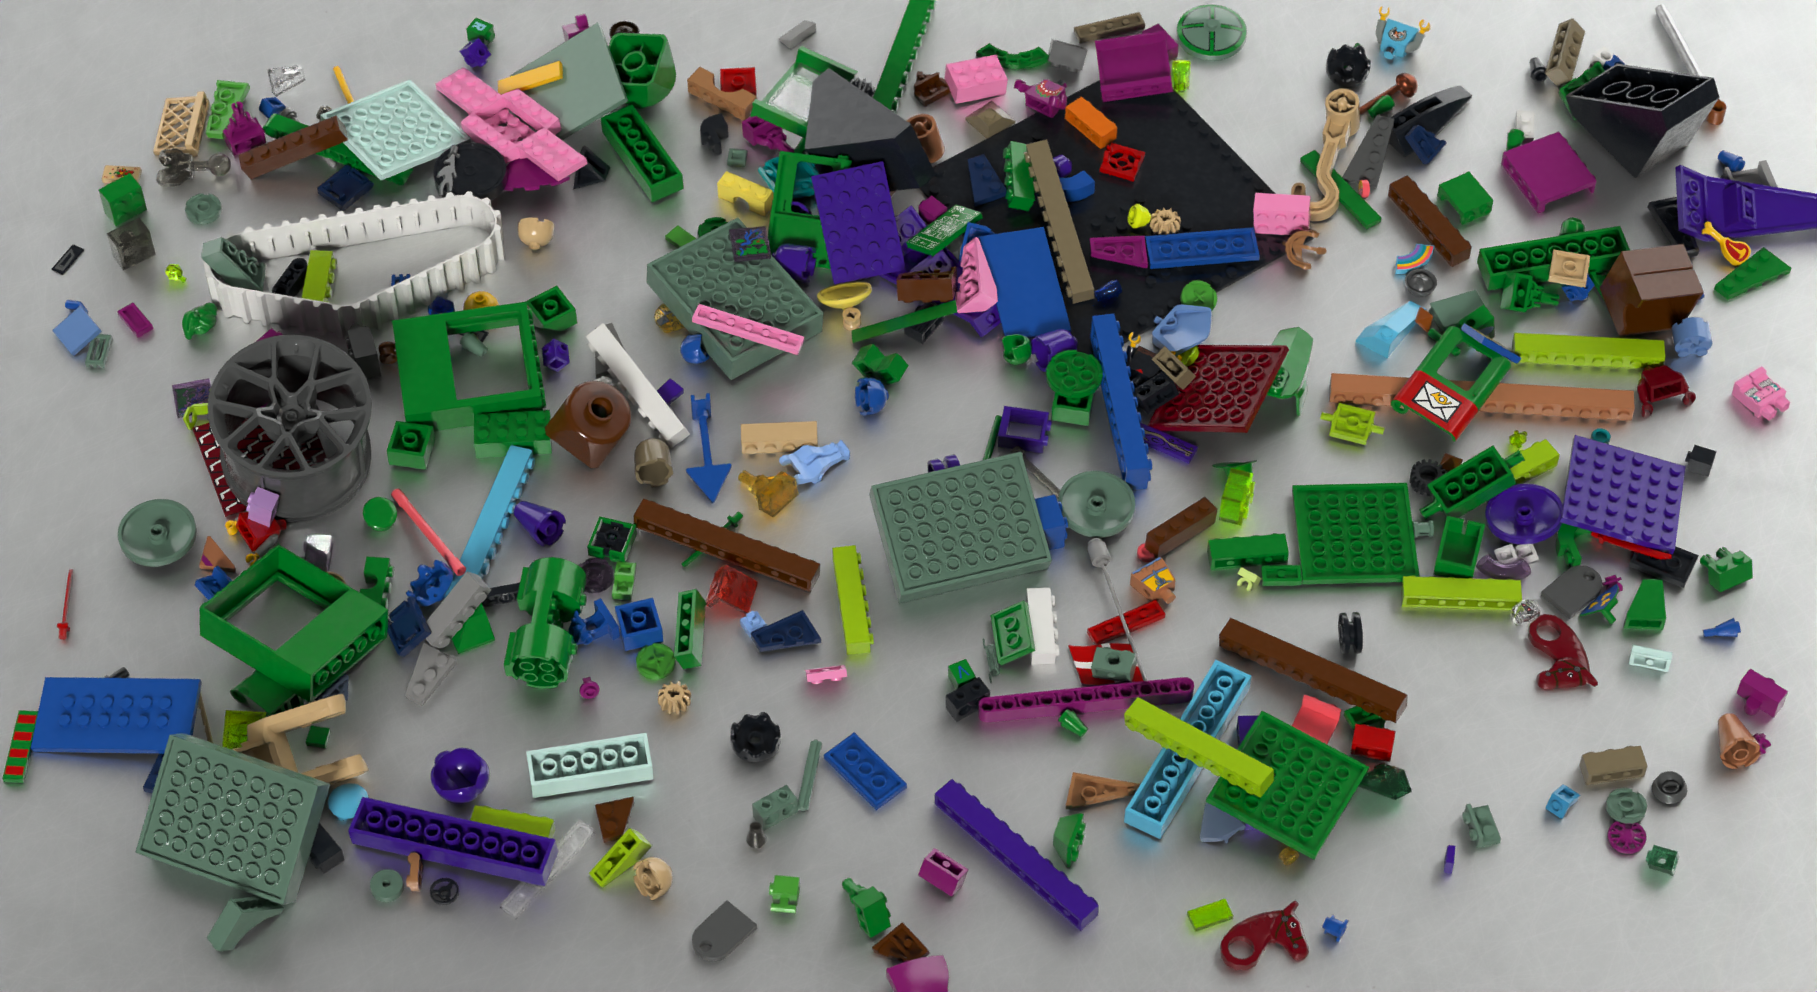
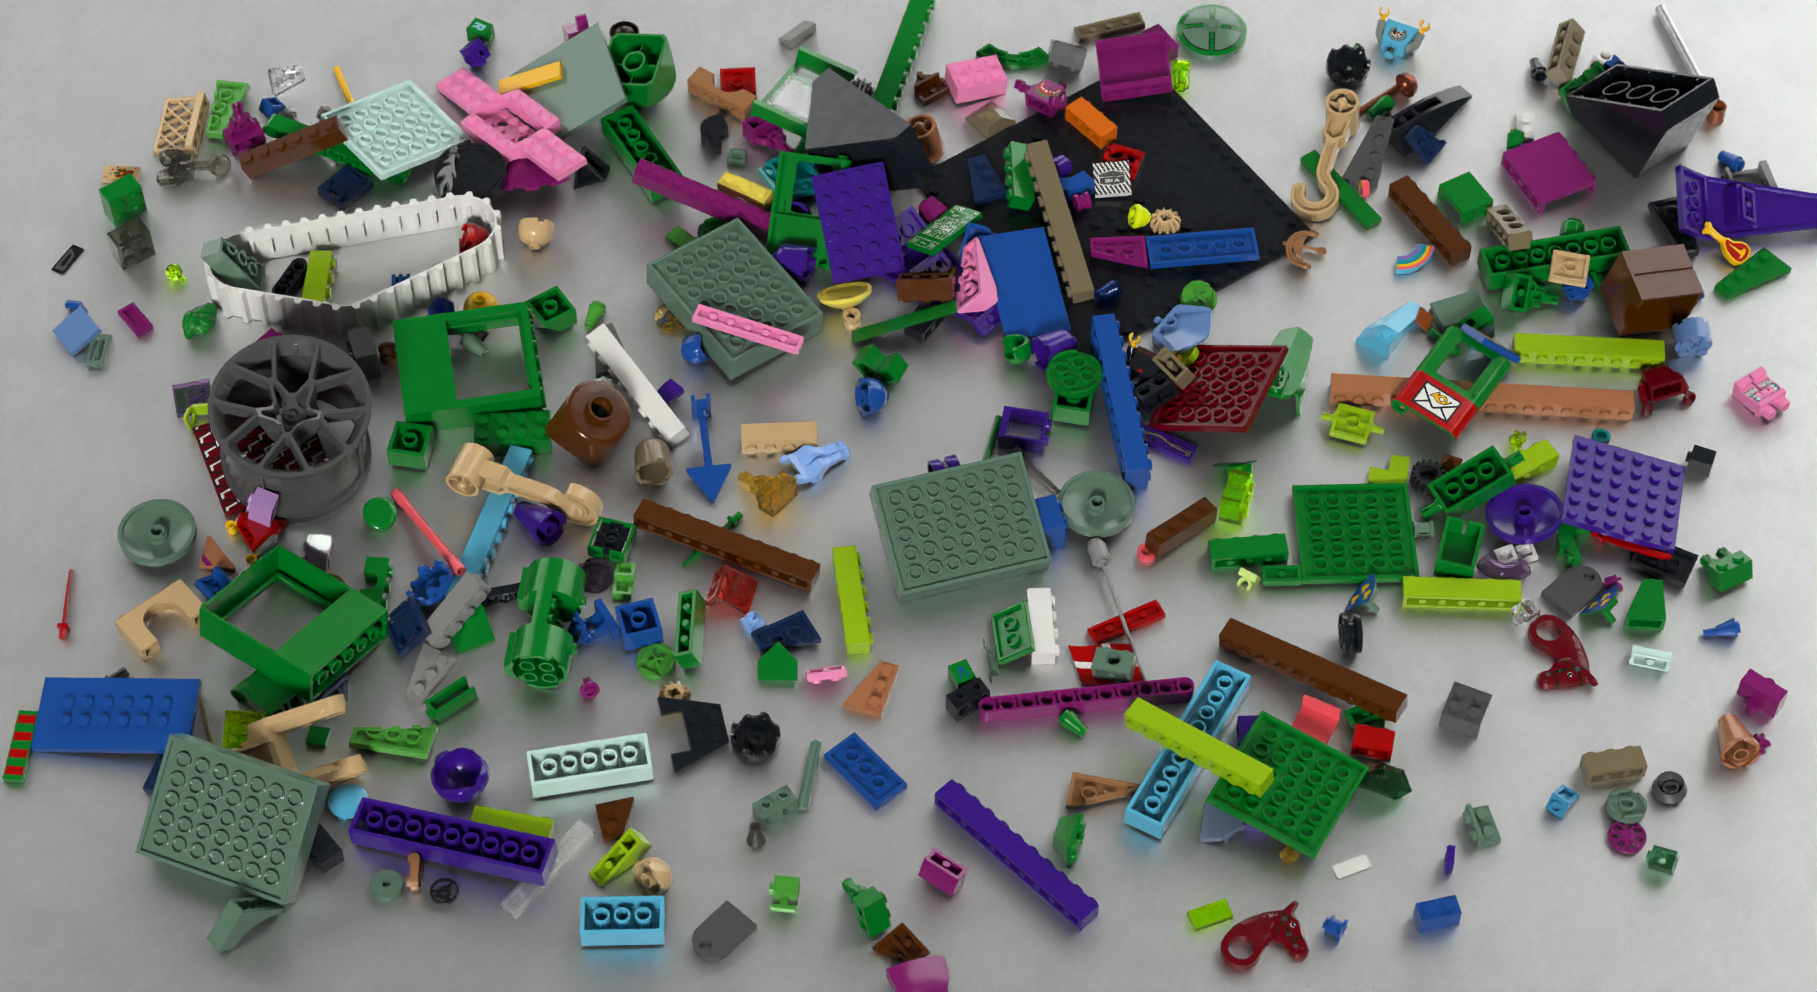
(175, 599): none -> tan arch
(203, 208): sand green tile -> none
(408, 742): none -> bright green wing
(450, 700): none -> green window
(472, 236): none -> red cone
(476, 470): none -> tan piece
(555, 355): dark purple brick -> none
(594, 314): none -> bright green cone
(622, 920): none -> medium azure brick
(700, 197): none -> magenta brick
(703, 728): none -> black wing
(749, 244): tile -> none
(777, 665): none -> green slope
(874, 690): none -> nougat wing
(1081, 201): none -> magenta wheel
(1112, 179): none -> tile
(1154, 581): nougat torso -> none
(1281, 213): bright pink brick -> none
(1351, 866): none -> white sticker
(1364, 596): none -> shield
(1395, 474): none -> lime tile
(1420, 282): dark grey hat -> none
(1437, 913): none -> blue brick
(1465, 710): none -> dark grey brick
(1508, 227): none -> dark tan brick

